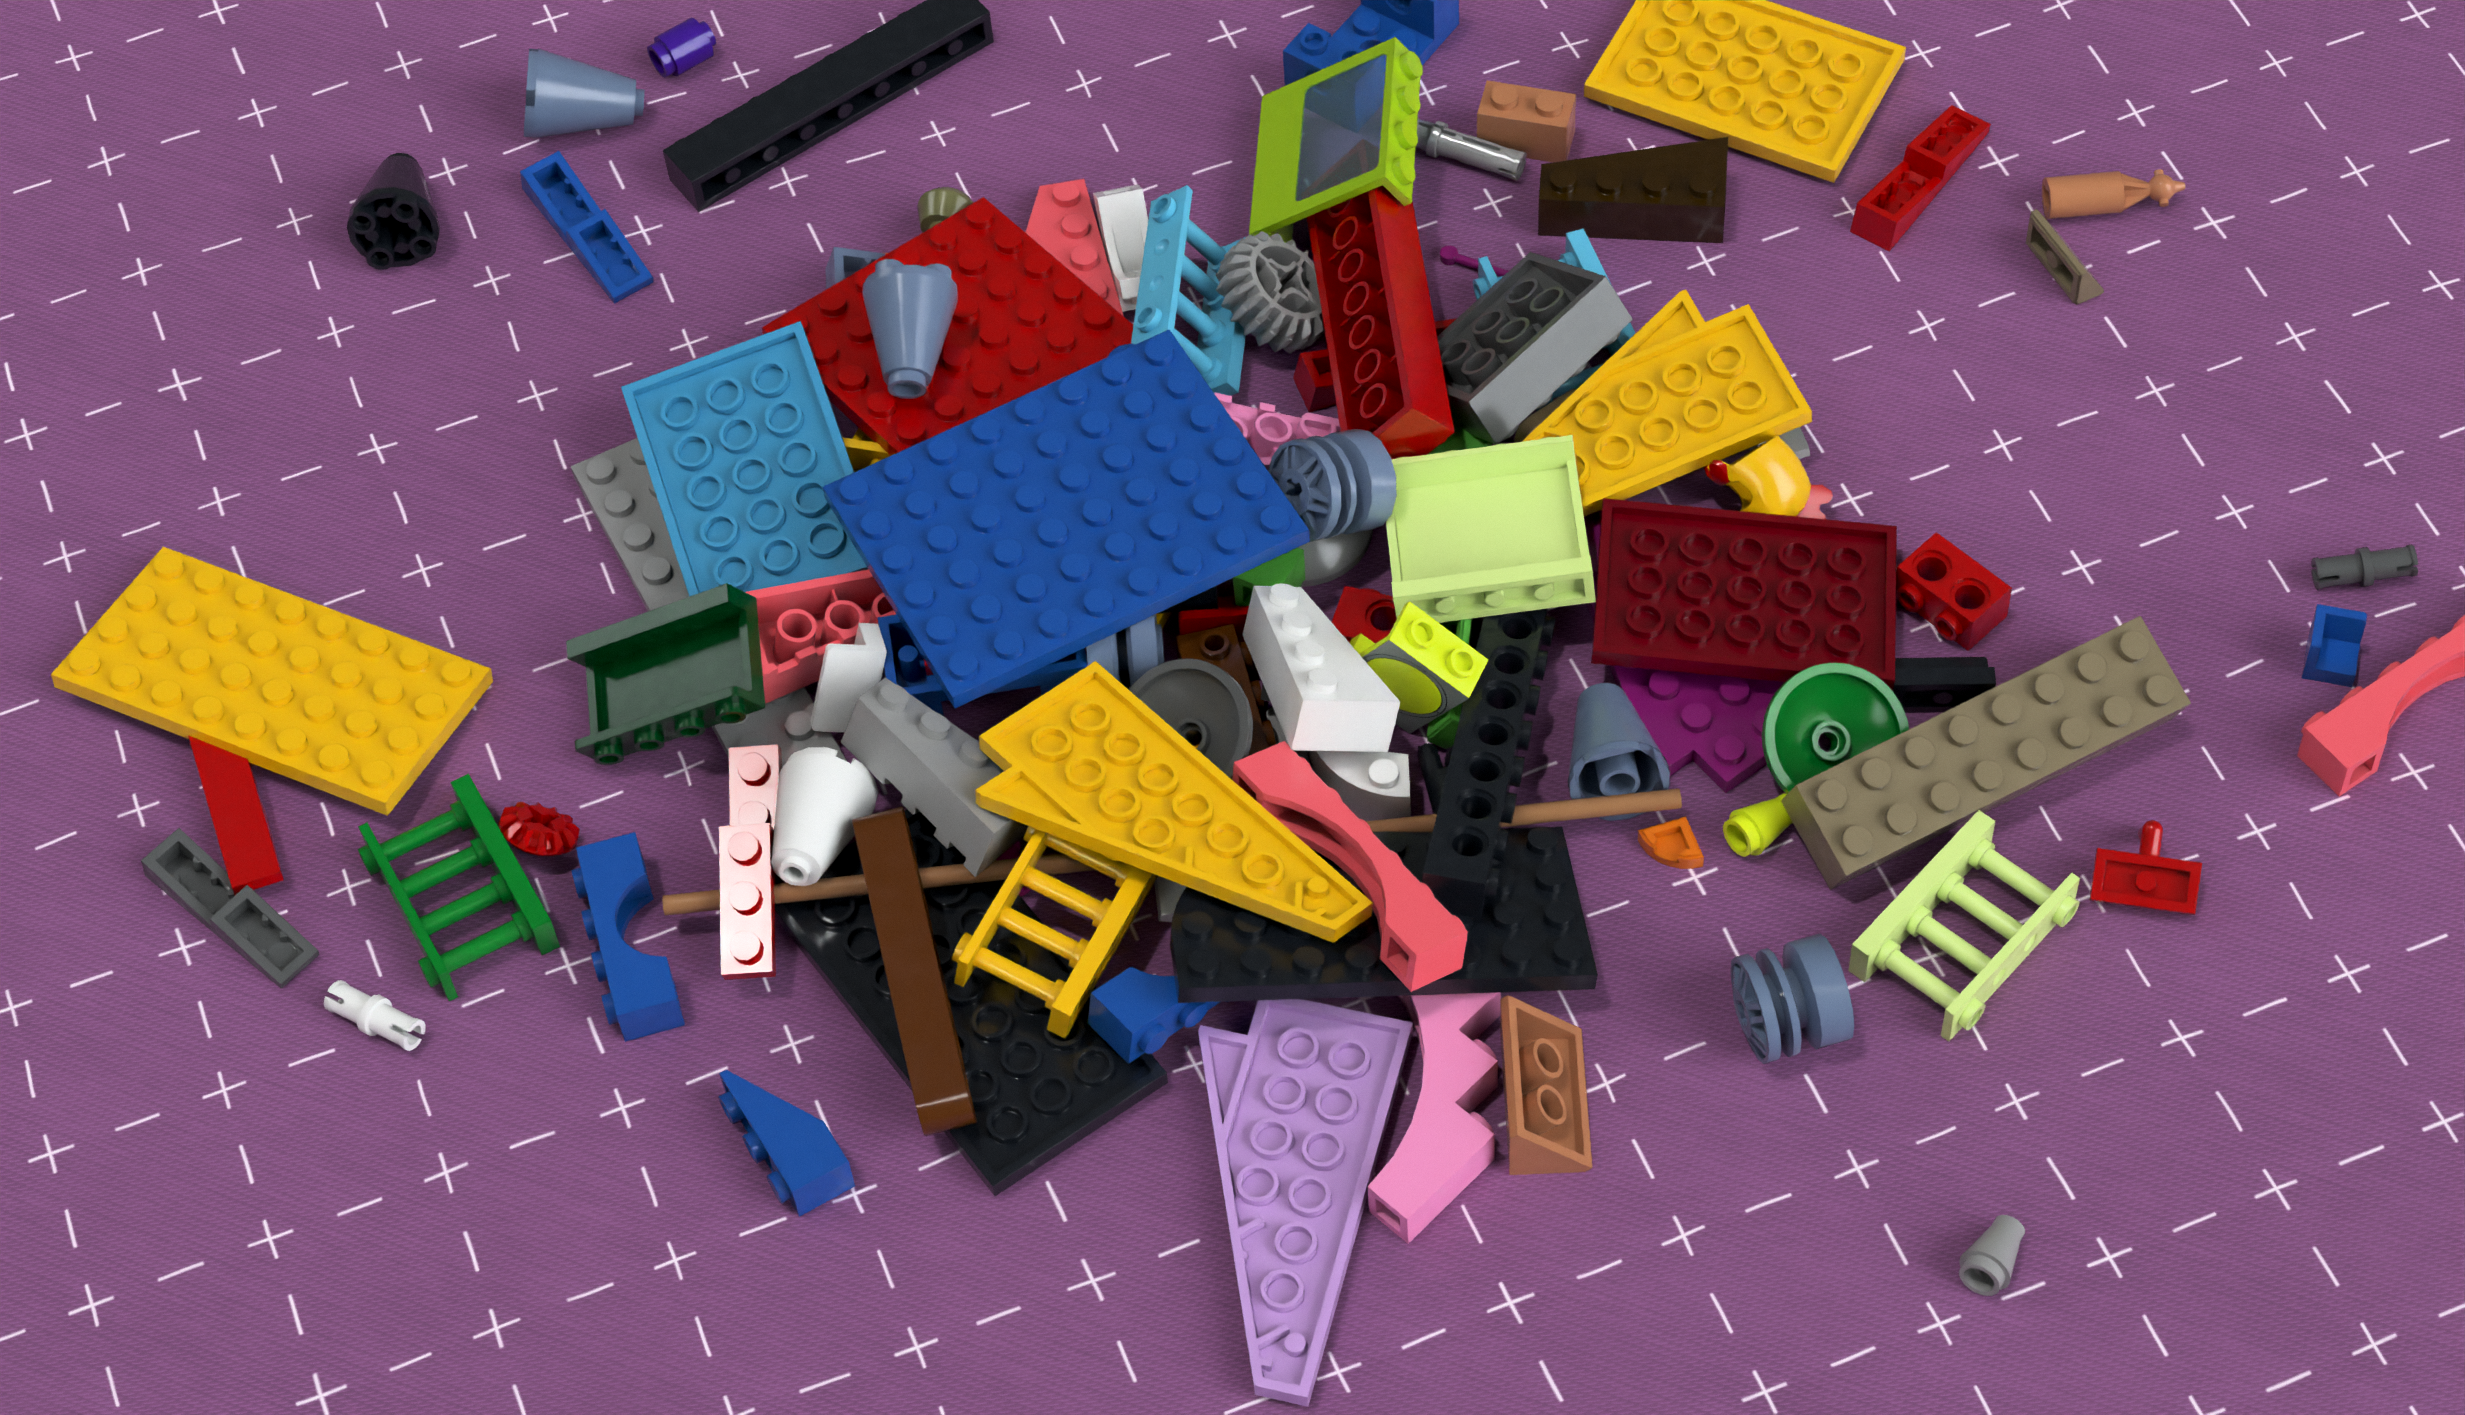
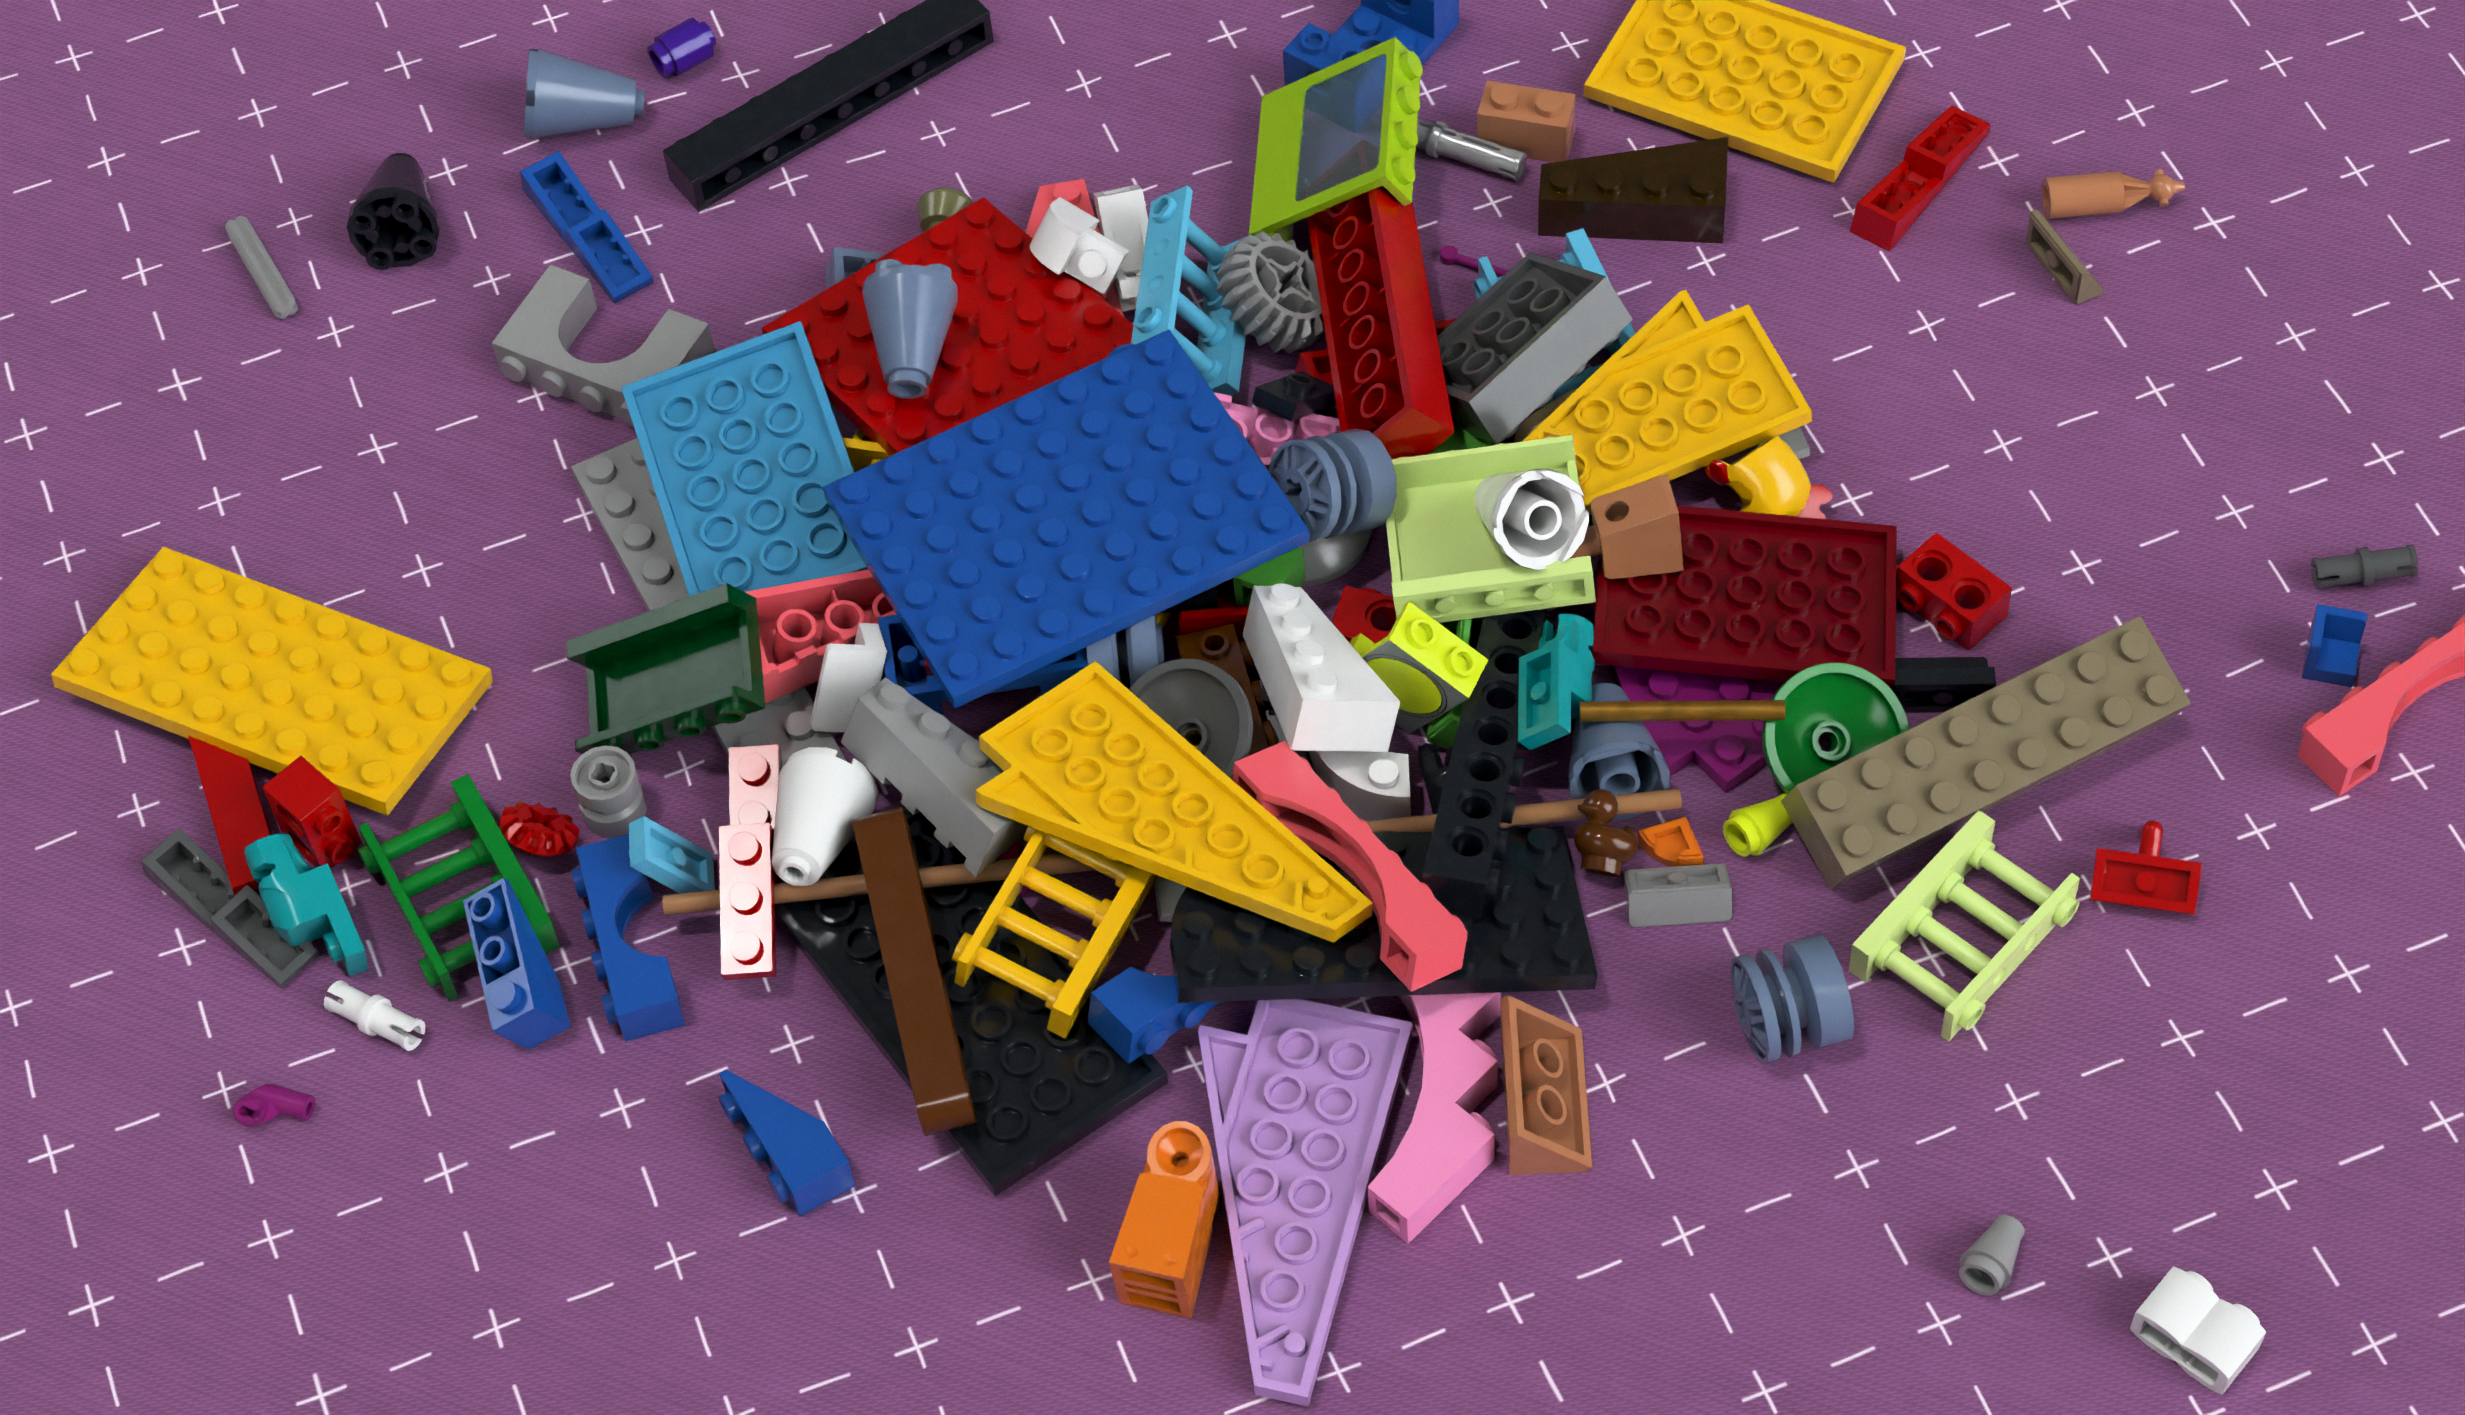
(261, 267): none -> light grey axle
(270, 1102): none -> magenta arm
(304, 900): none -> teal plate
(312, 814): none -> red brick
(514, 971): none -> blue slope
(543, 327): none -> light grey arch
(608, 790): none -> light grey wheel
(669, 857): none -> medium azure plate
(1071, 244): none -> white brick
(1168, 1223): none -> orange piece
(1294, 396): none -> black plate
(1533, 515): none -> white cone
(1555, 681): none -> teal plate
(1602, 845): none -> reddish brown animal
(1635, 531): none -> nougat torso
(1678, 895): none -> light grey slope
(1682, 711): none -> pearl gold bar
(2198, 1329): none -> white brick

